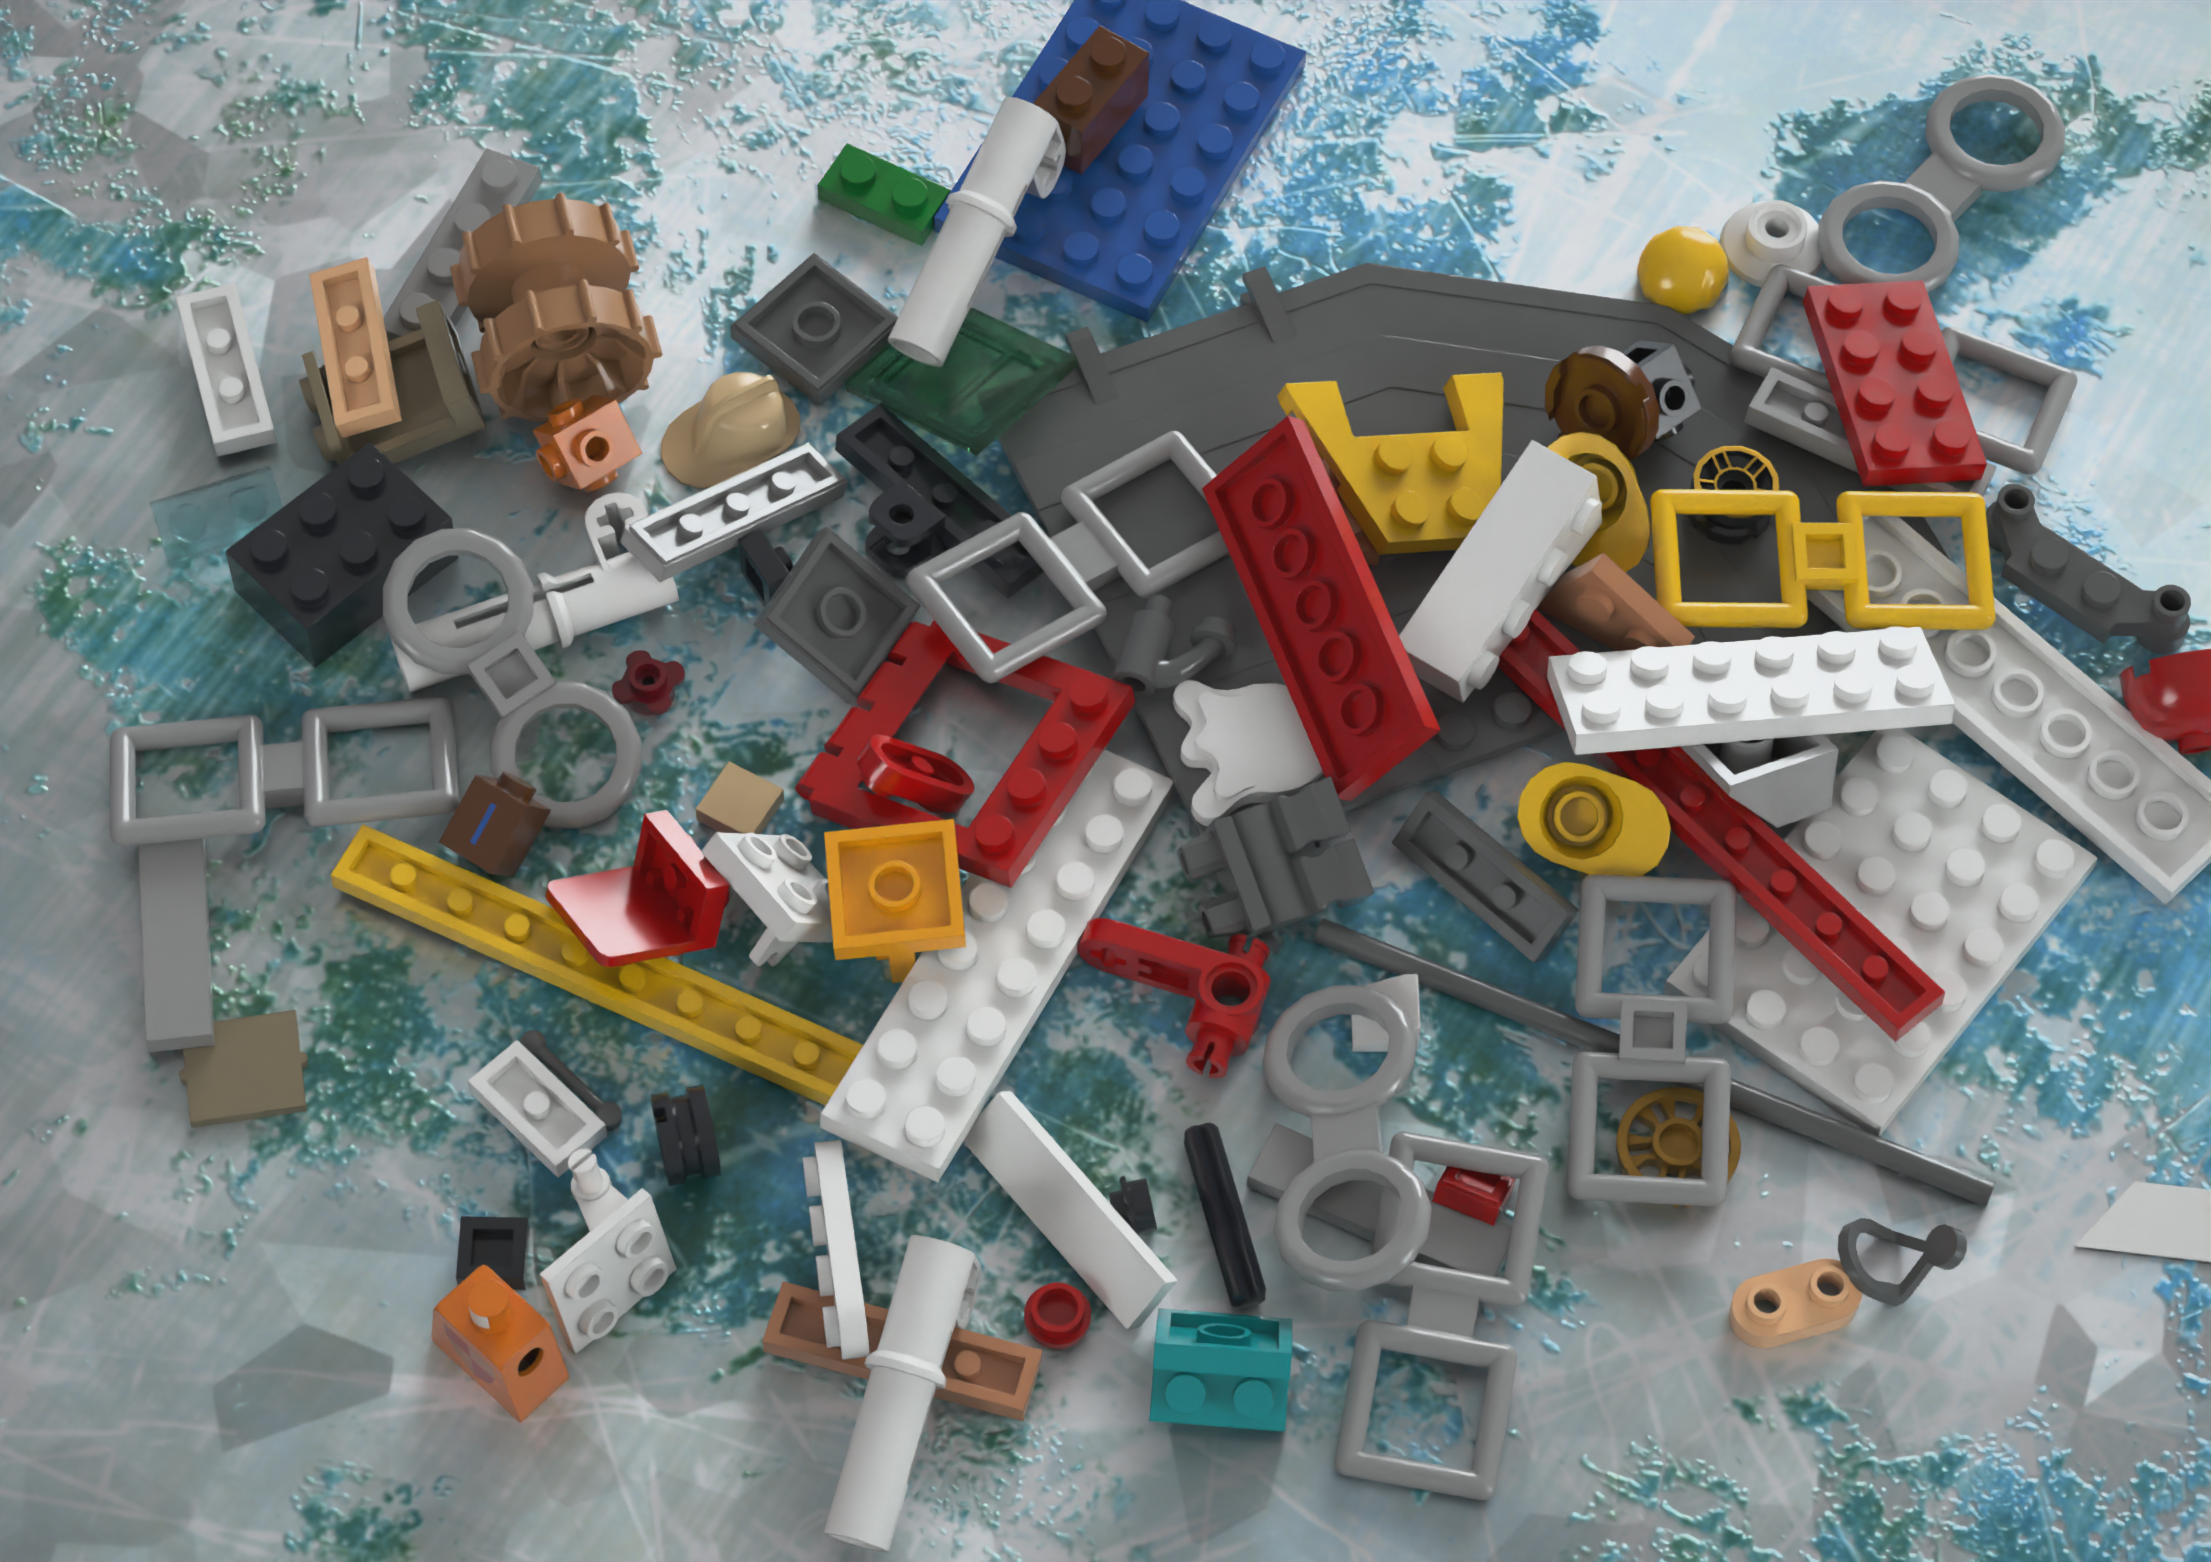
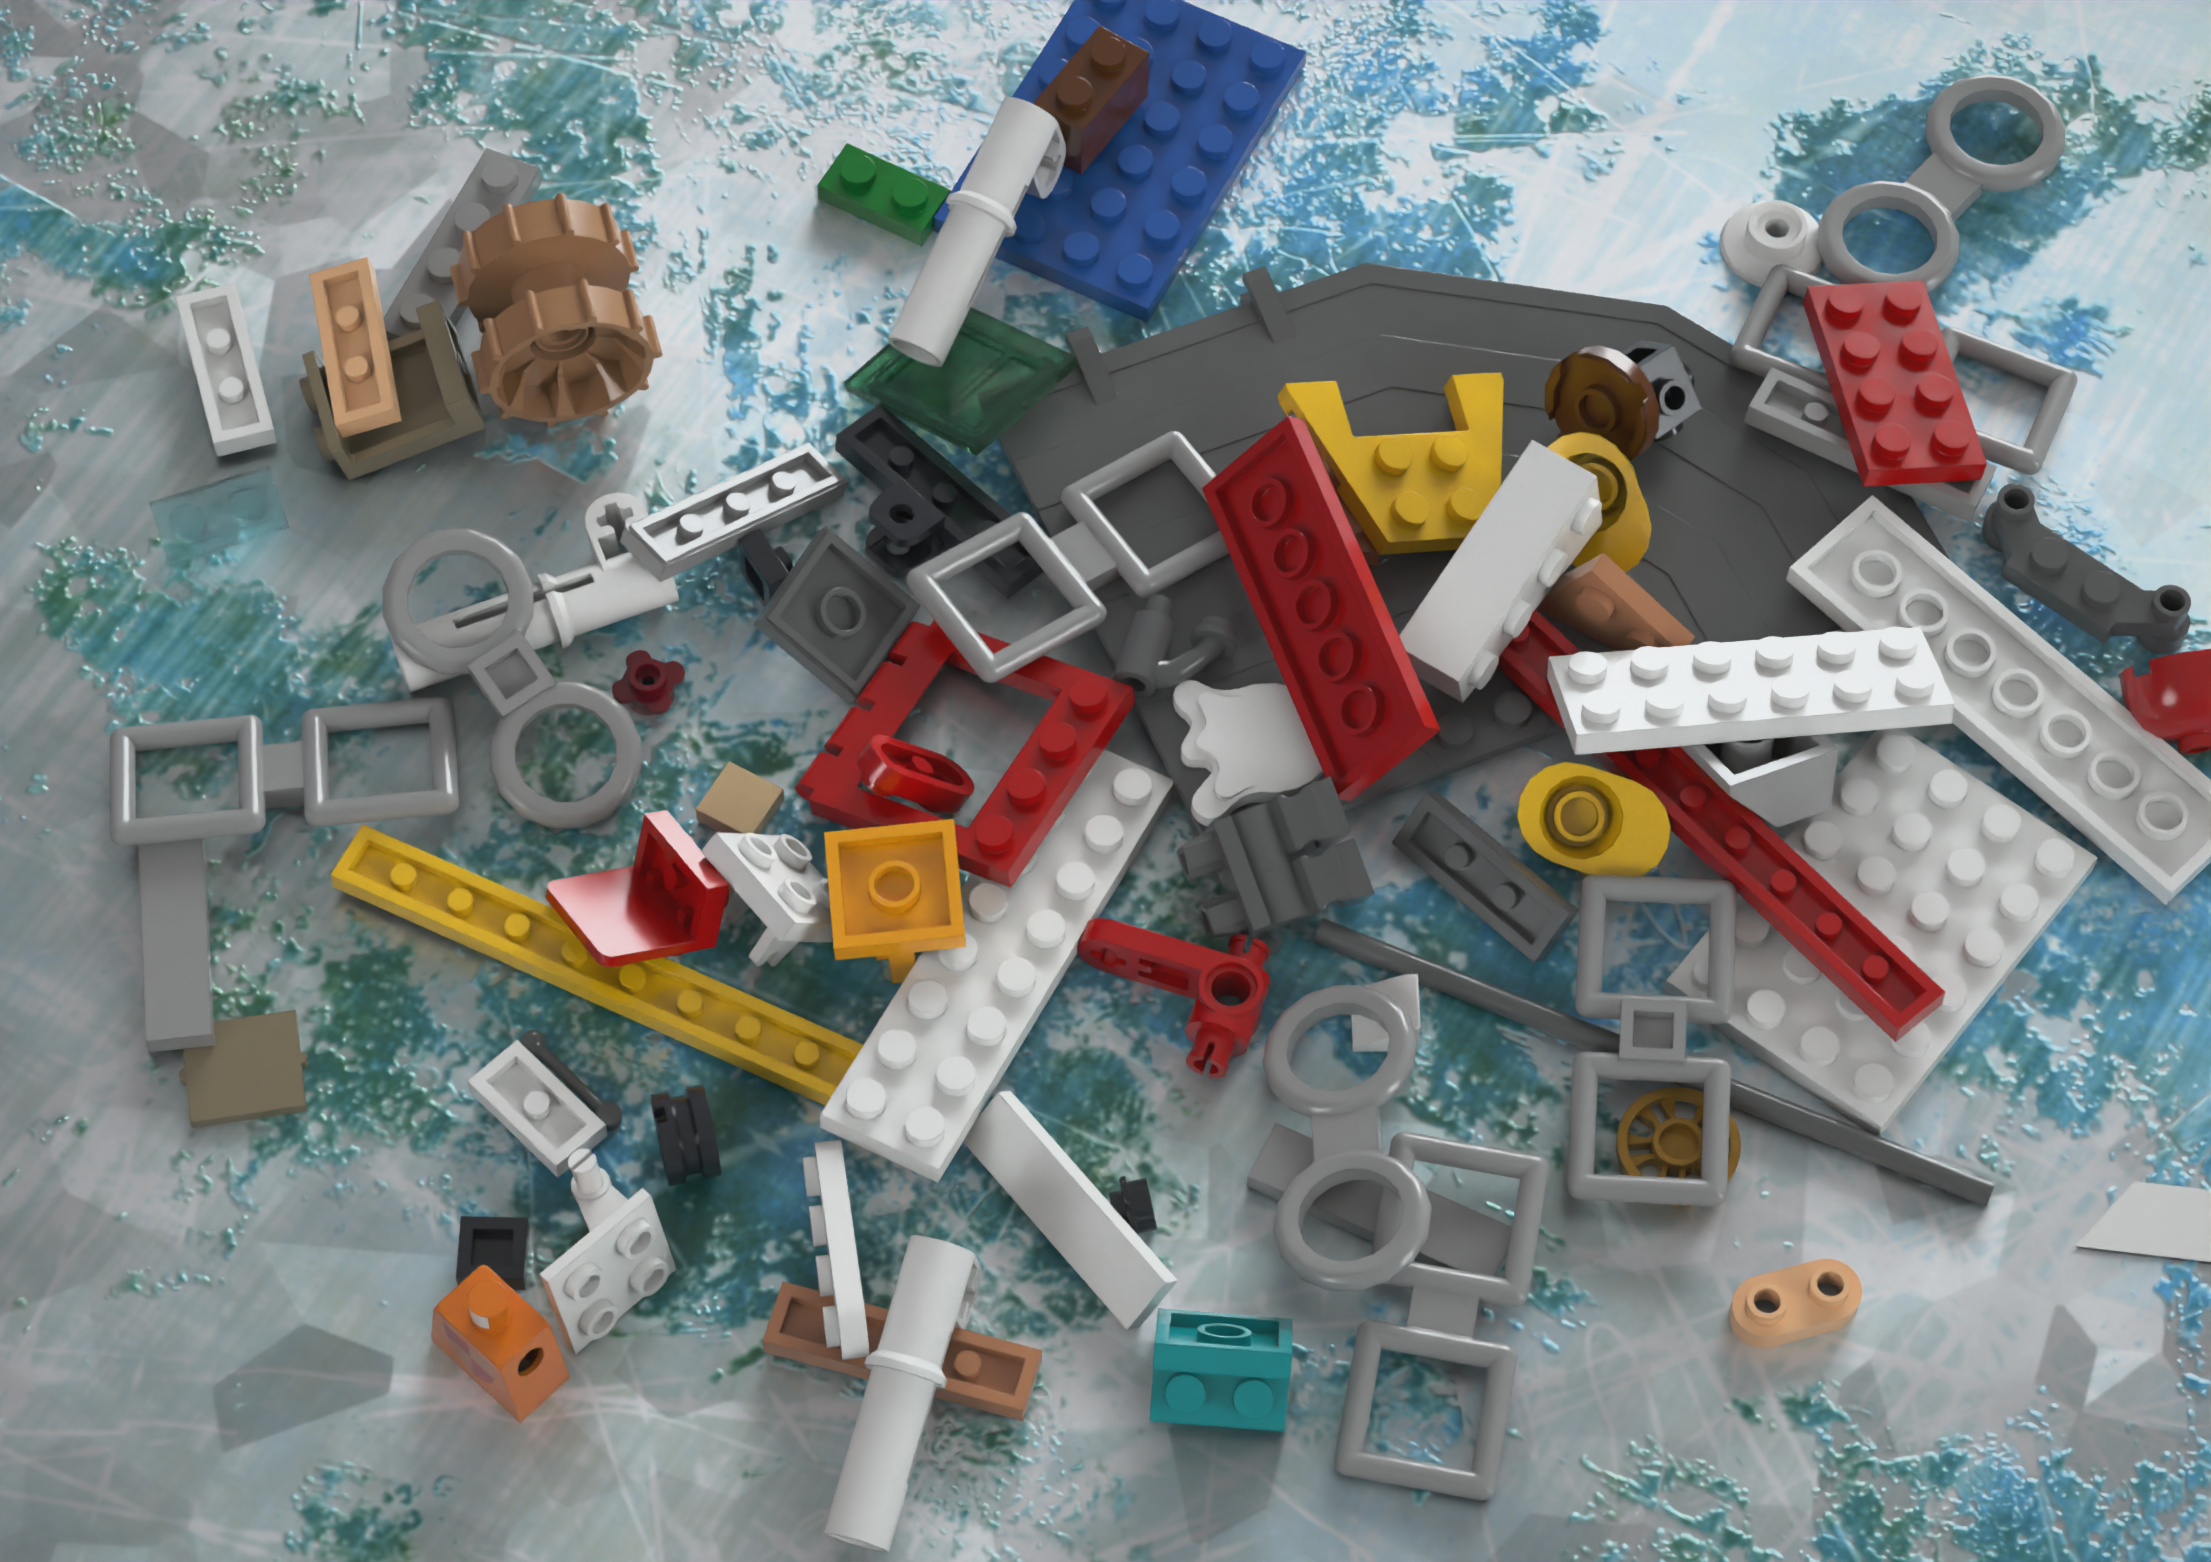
(327, 553): black brick -> none
(496, 823): reddish brown brick -> none
(585, 443): orange brick -> none
(730, 430): tan piece -> none
(815, 329): dark grey plate -> none
(1057, 1315): red plate -> none
(1224, 1216): black axle -> none
(1474, 1193): red tile -> none
(1683, 269): yellow hair -> none
(1733, 470): black wheel -> none
(1823, 558): yellow bar -> none
(1943, 1248): dark grey piece -> none

